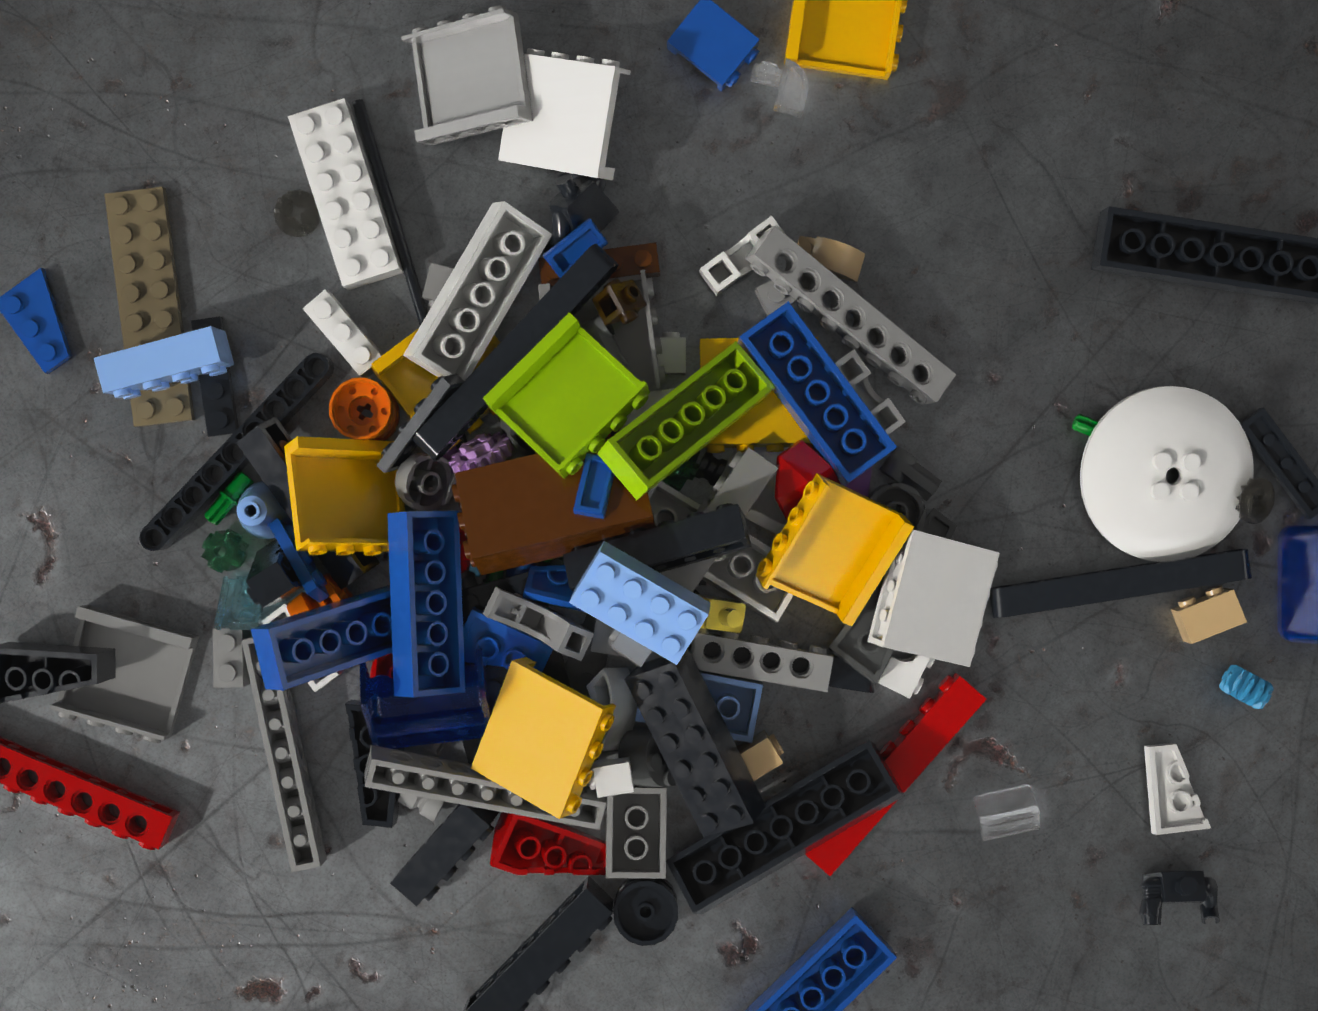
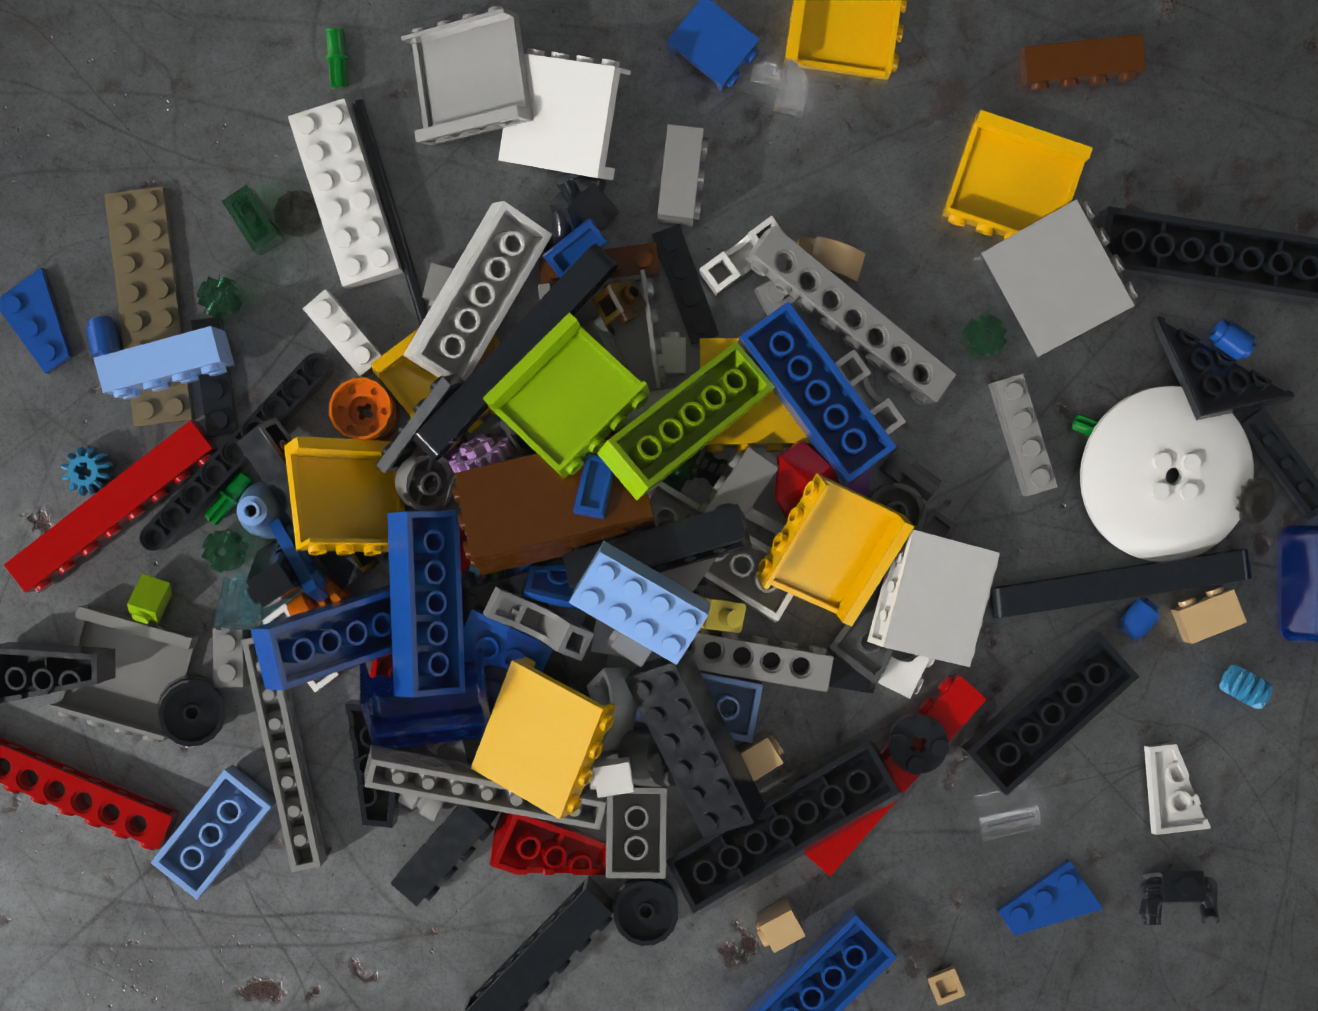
(93, 462): none -> dark azure gear
(102, 336): none -> blue brick
(111, 507): none -> red brick
(149, 600): none -> lime brick
(199, 726): none -> black wheel
(214, 831): none -> light blue brick
(230, 300): none -> clear green brick
(253, 220): none -> clear green brick
(336, 58): none -> green axle
(682, 175): none -> light grey brick
(685, 284): none -> black plate
(779, 925): none -> tan brick
(934, 749): none -> black plate
(945, 985): none -> tan plate
(974, 339): none -> clear green brick
(1012, 176): none -> yellow panel
(1022, 435): none -> light grey brick
(1049, 900): none -> blue wing
(1050, 711): none -> black brick
(1061, 276): none -> light grey panel
(1082, 61): none -> reddish brown brick
(1139, 619): none -> blue brick
(1212, 378): none -> black tile
(1232, 339): none -> blue brick

